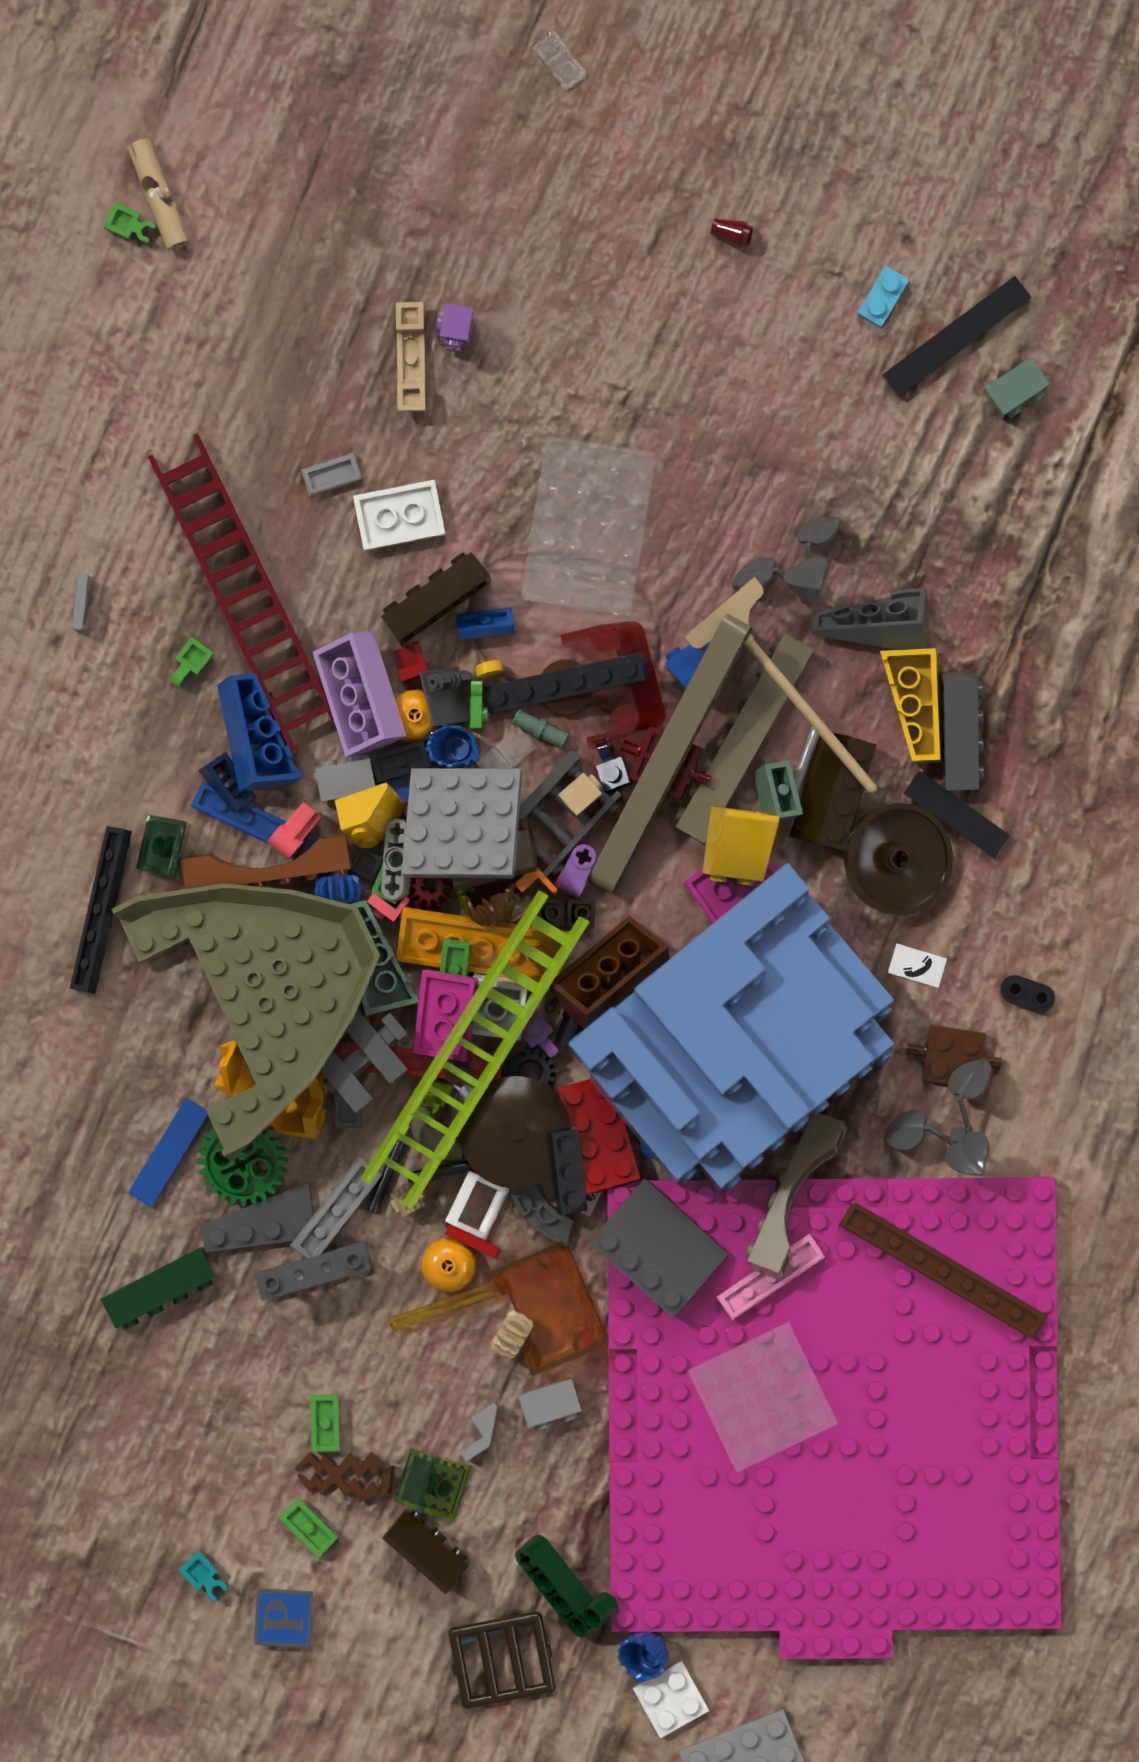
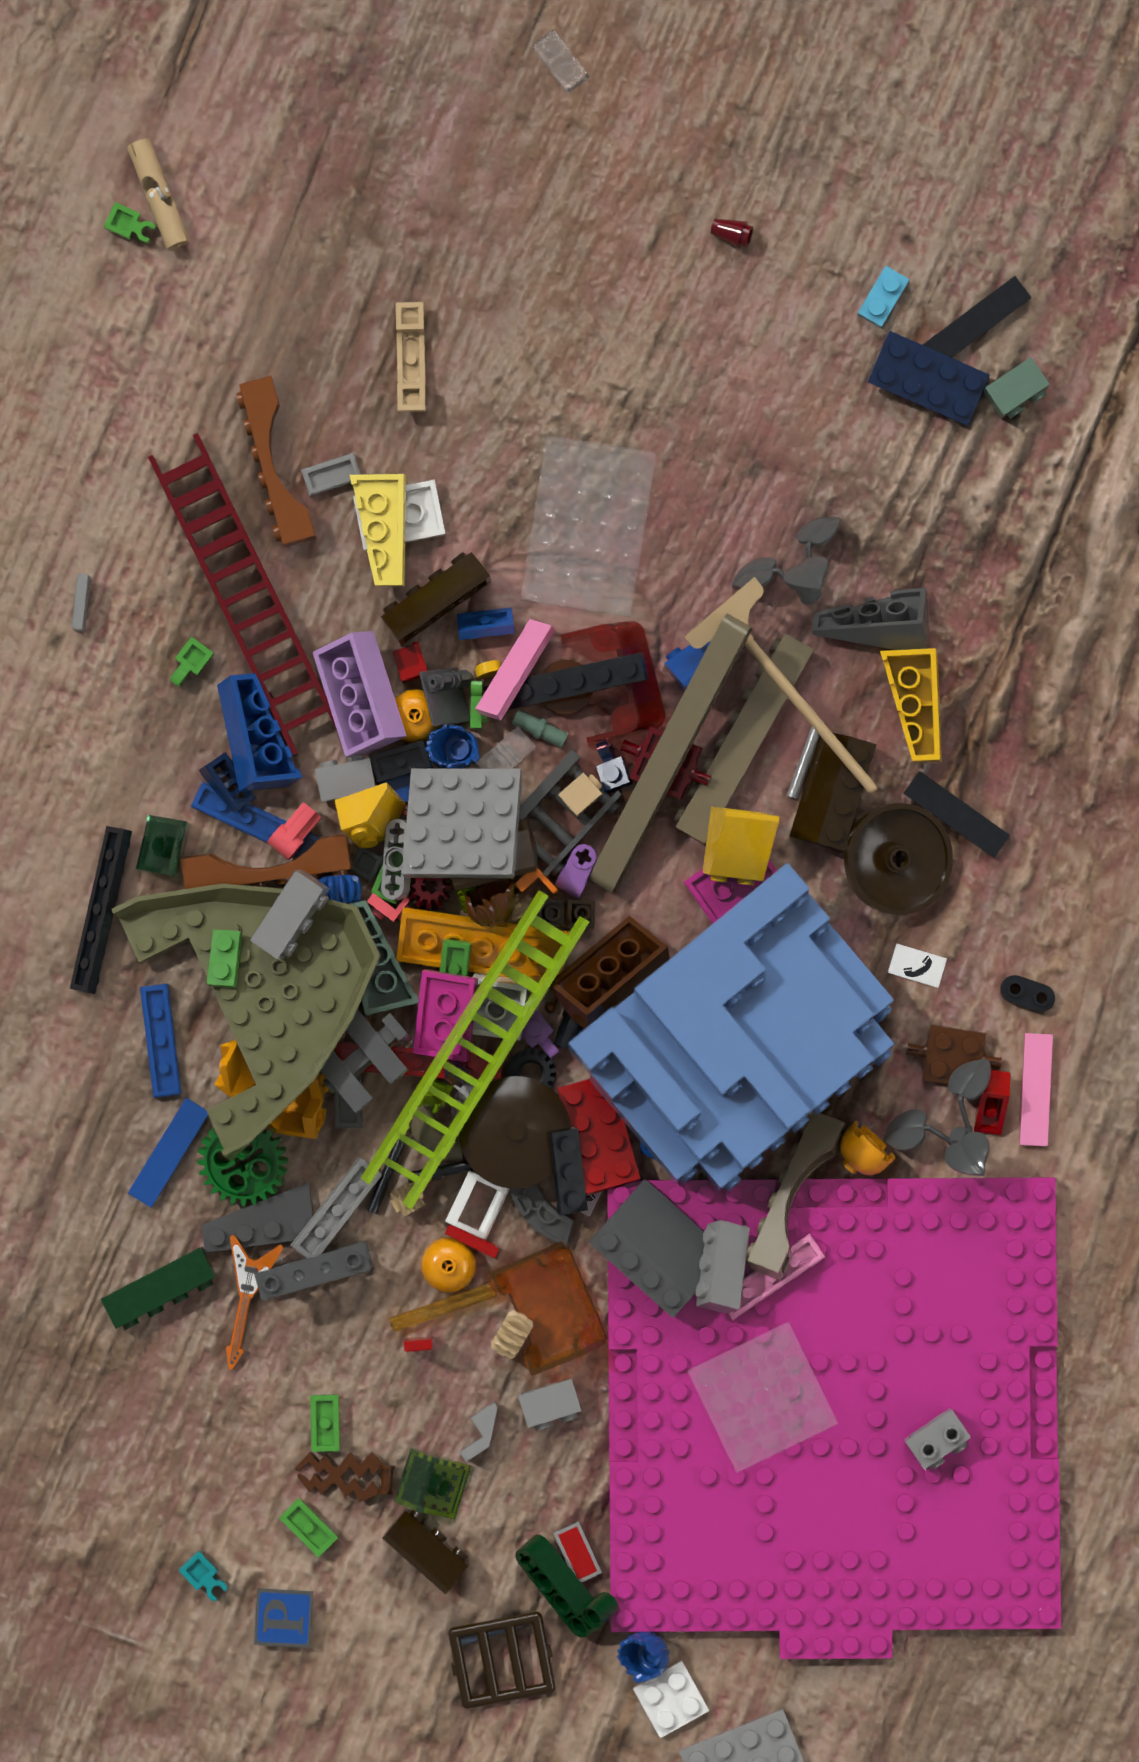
(160, 1040): none -> blue tile
(224, 958): none -> bright green plate
(247, 1287): none -> piece
(262, 406): none -> dark orange arch
(290, 915): none -> light grey brick
(383, 517): none -> light yellow wing
(418, 1344): none -> red tile
(455, 327): medium lavender brick -> none
(515, 669): none -> bright pink tile
(577, 1551): none -> red tile
(722, 1266): none -> light grey brick
(778, 790): sand green brick -> none
(864, 1151): none -> light orange cylinder
(927, 378): none -> dark blue plate
(938, 1439): none -> light grey brick
(942, 1270): reddish brown tile -> none
(960, 730): dark grey wedge -> none
(993, 1104): none -> red slope
(1036, 1089): none -> bright pink tile

